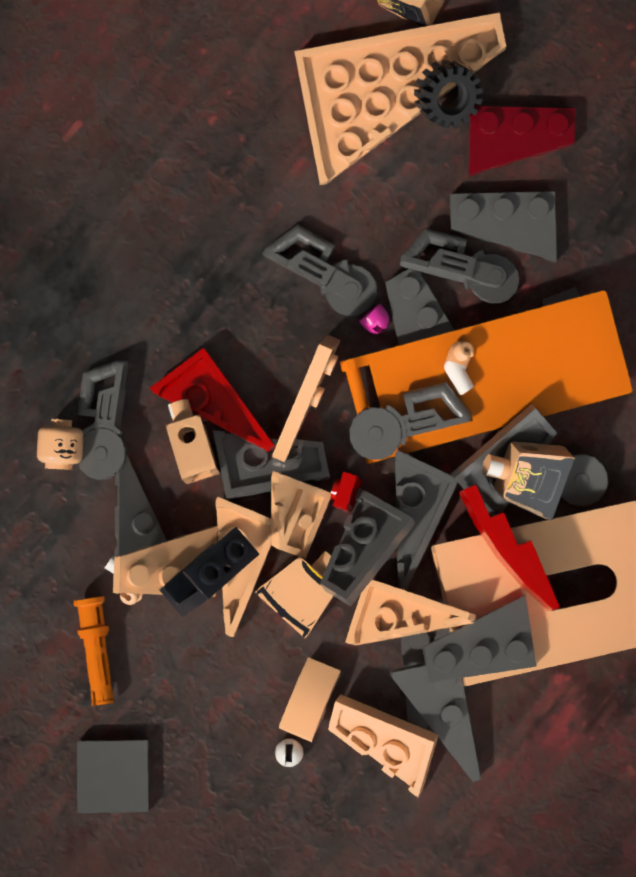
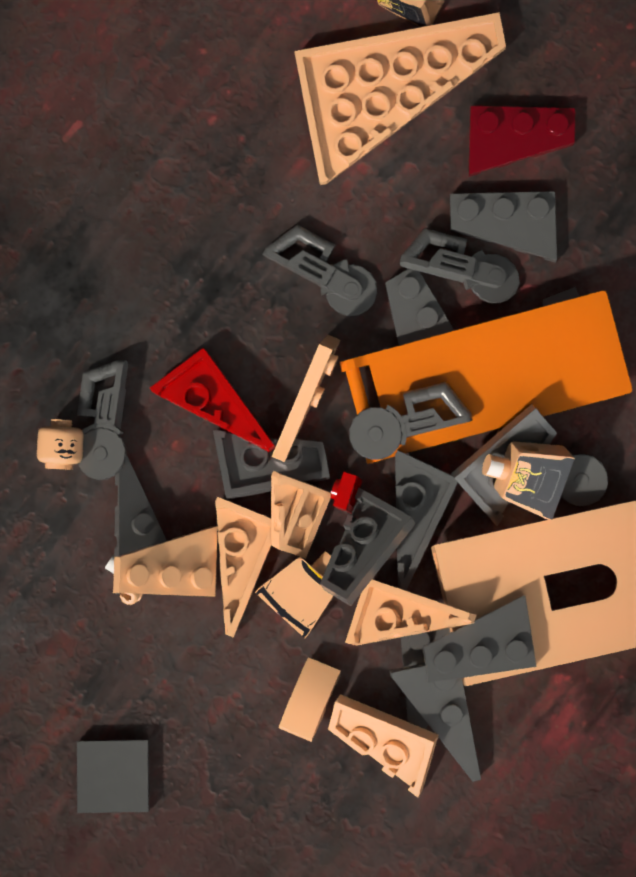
(93, 633): orange pin -> none
(195, 458): light nougat torso -> none
(209, 572): black window -> none
(297, 752): white hinge -> none
(375, 319): dark pink hinge -> none
(456, 365): arm -> none
(462, 104): black tyre -> none
(518, 560): red slope -> none

